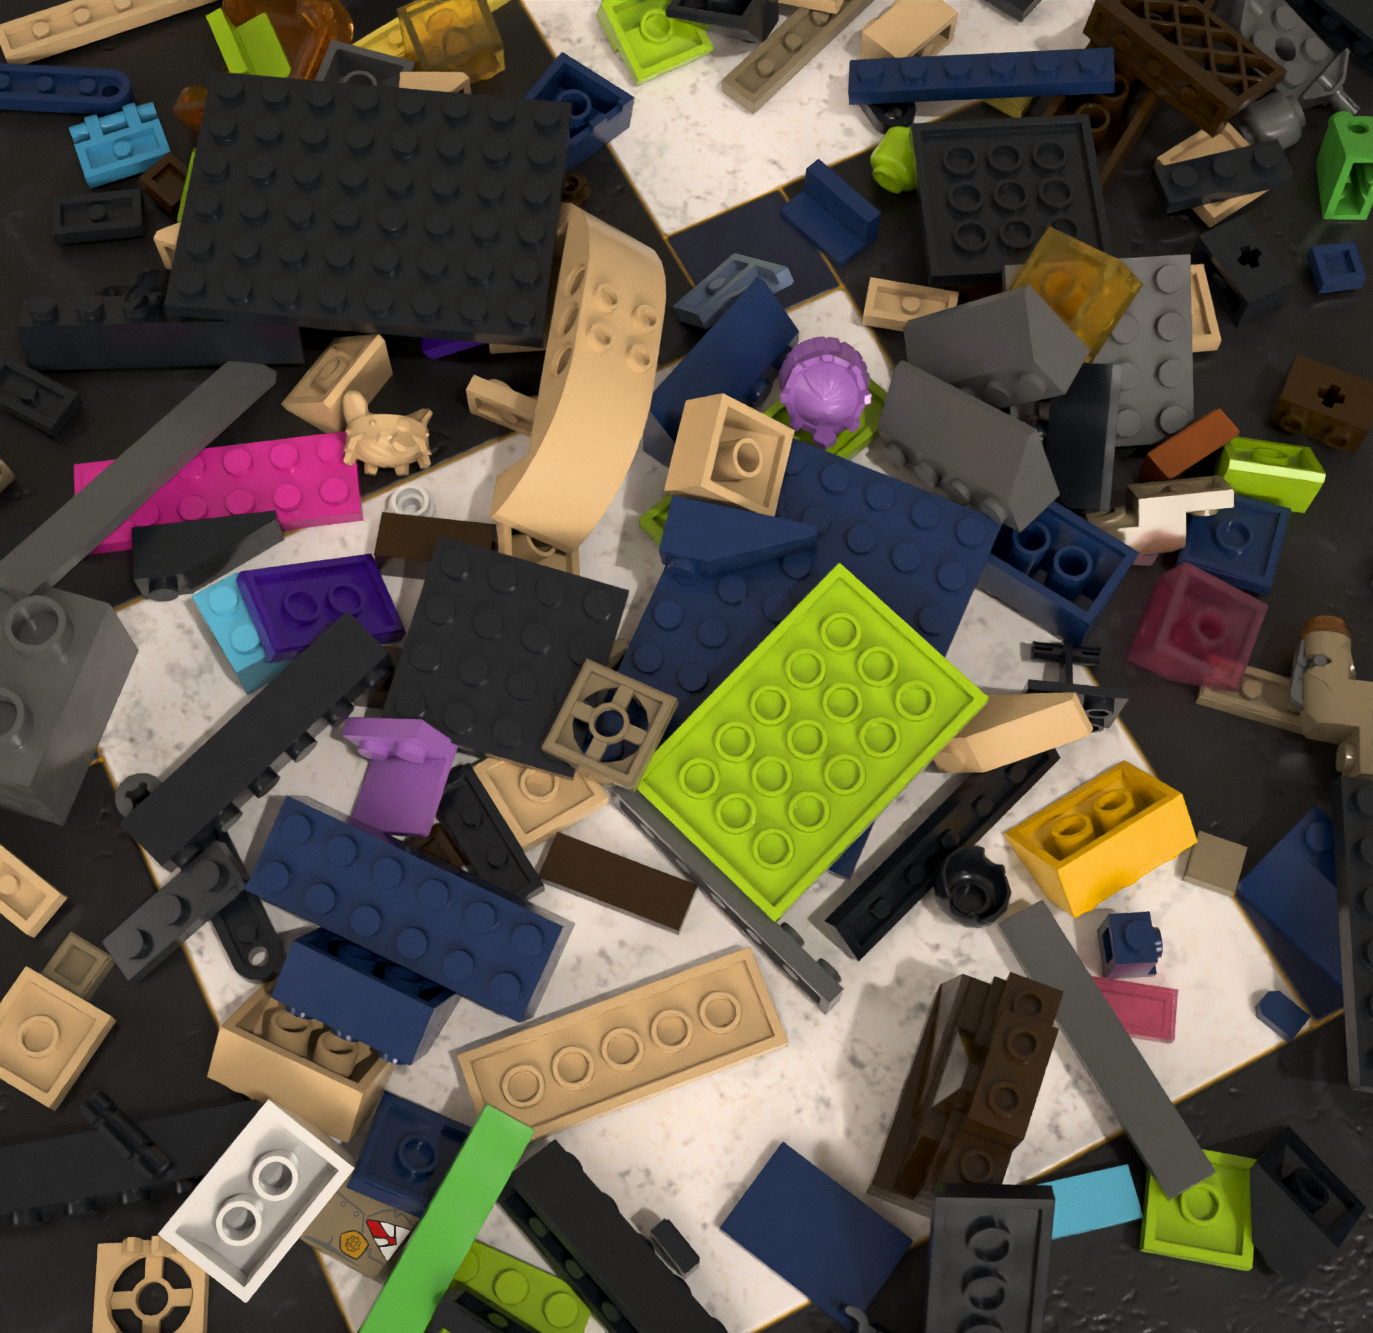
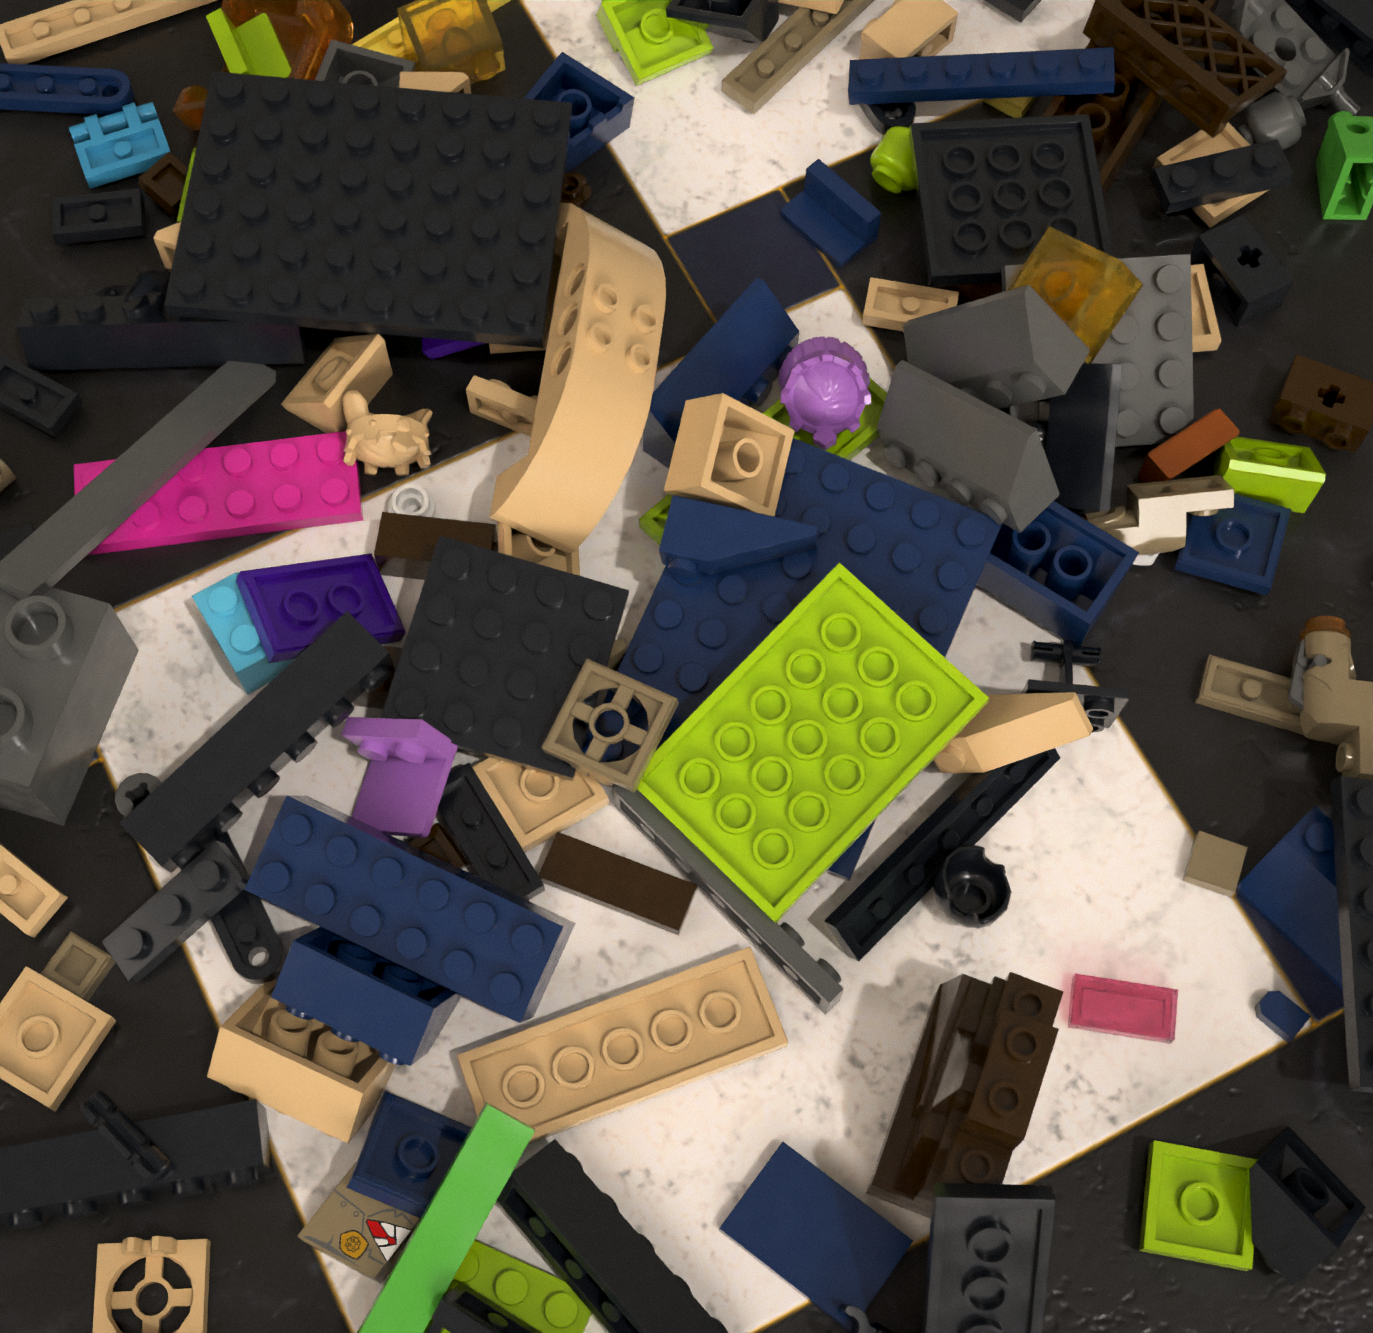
(194, 553): black slope -> none
(258, 1198): white slope -> none
(675, 1248): black tile -> none
(723, 286): sand blue wing -> none
(1094, 1201): medium azure tile -> none
(1102, 837): yellow slope -> none
(1108, 1053): dark grey tile -> none
(1129, 945): dark blue brick -> none
(1198, 629): clear pink slope -> none
(1336, 267): dark blue plate -> none

